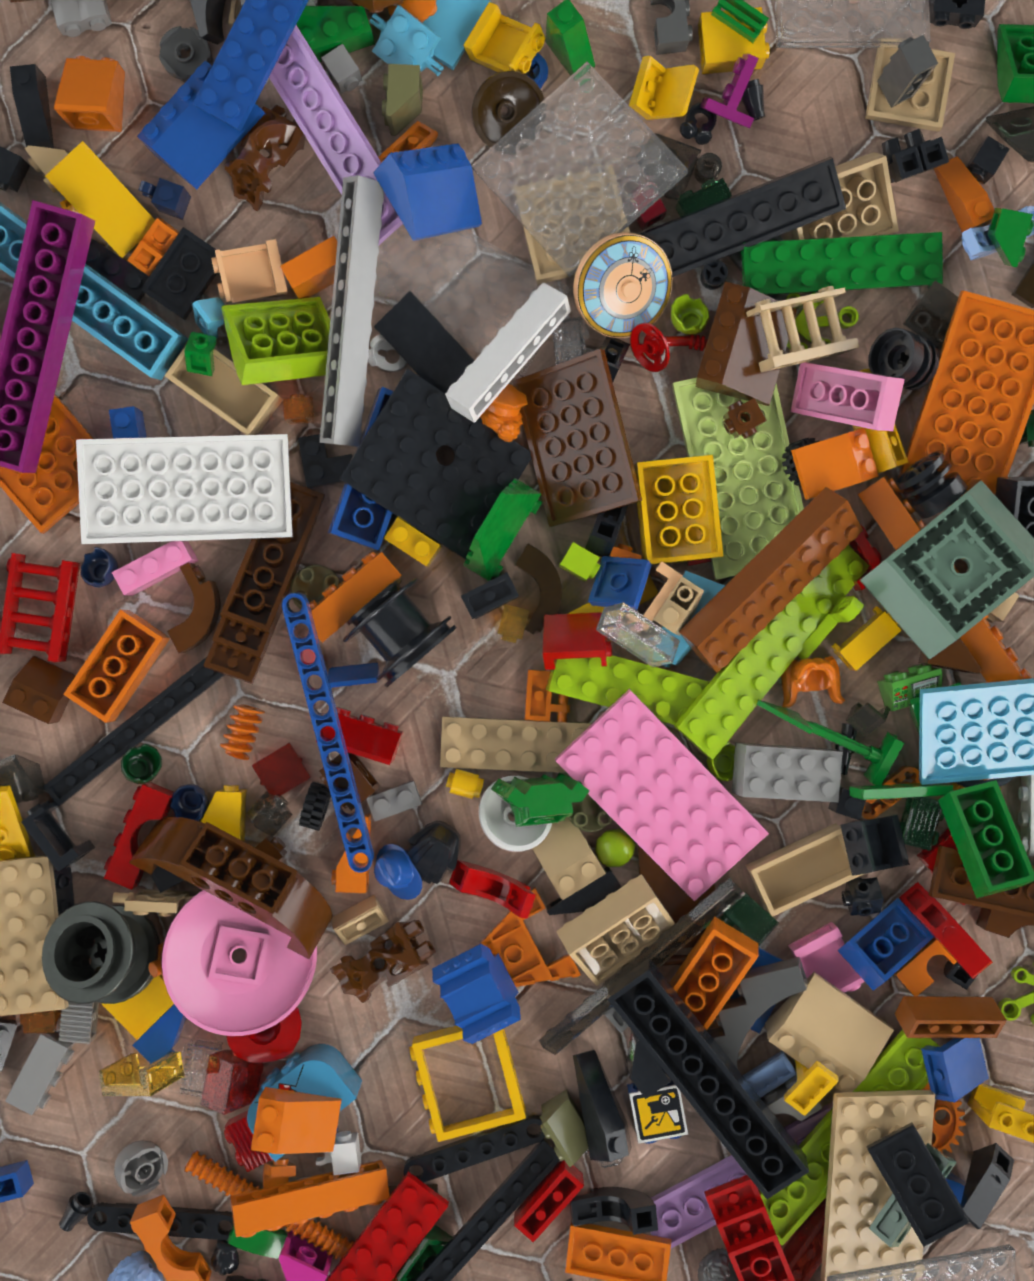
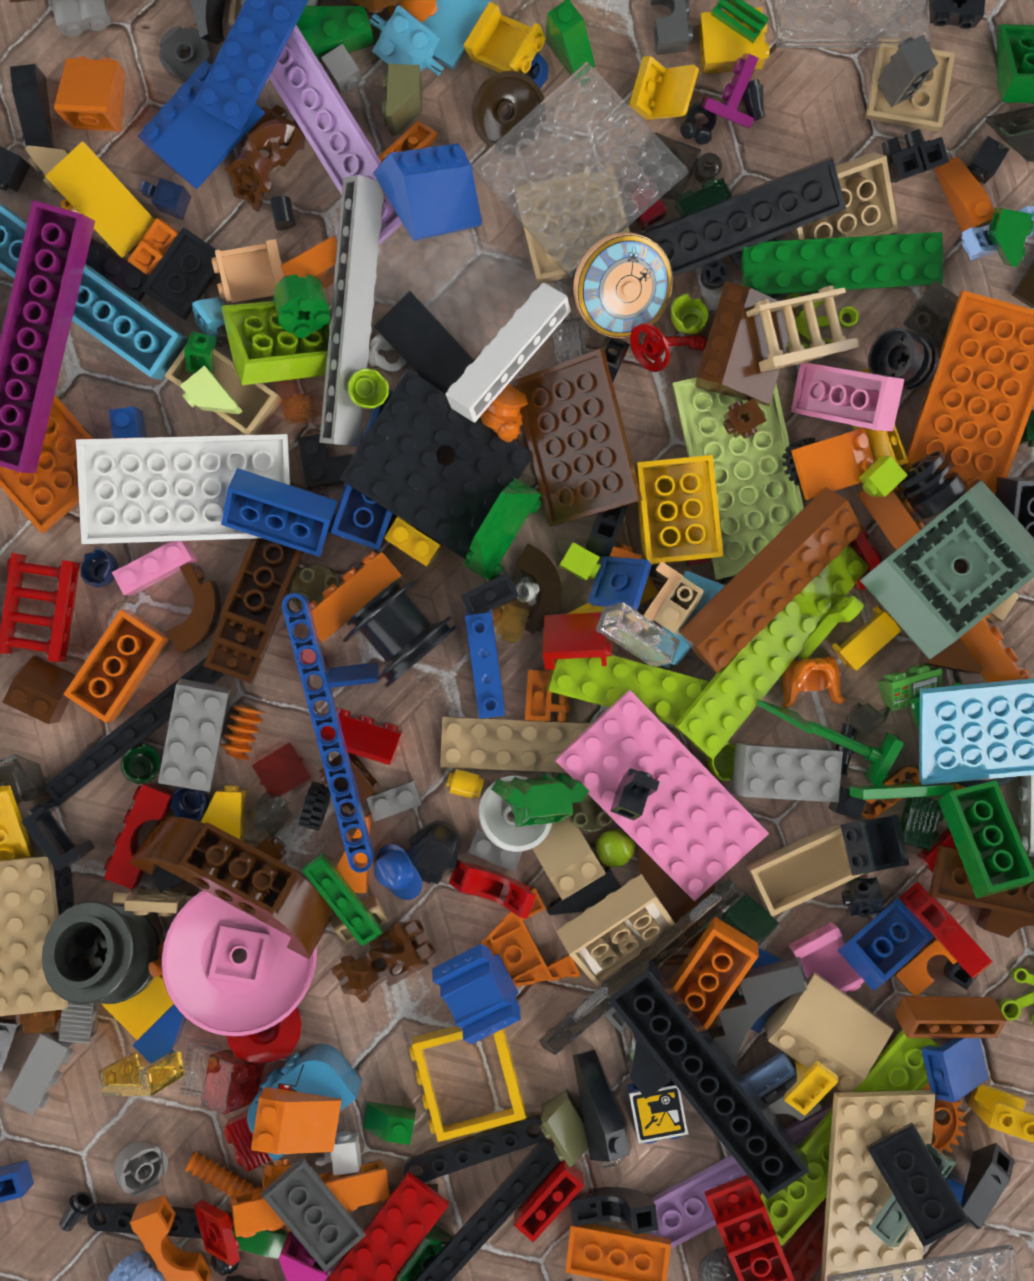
(194, 735): none -> light grey brick
(208, 393): none -> yellowish green slope
(217, 1232): none -> red plate
(278, 512): none -> blue slope
(282, 212): none -> black brick
(301, 305): none -> green brick
(313, 1213): none -> dark grey tile
(342, 899): none -> green tile
(368, 388): none -> lime hair
(390, 1122): none -> green slope
(485, 664): none -> blue fence
(486, 850): none -> light grey plate
(527, 591): none -> white plate
(633, 793): none -> black brick
(882, 477): none -> lime brick

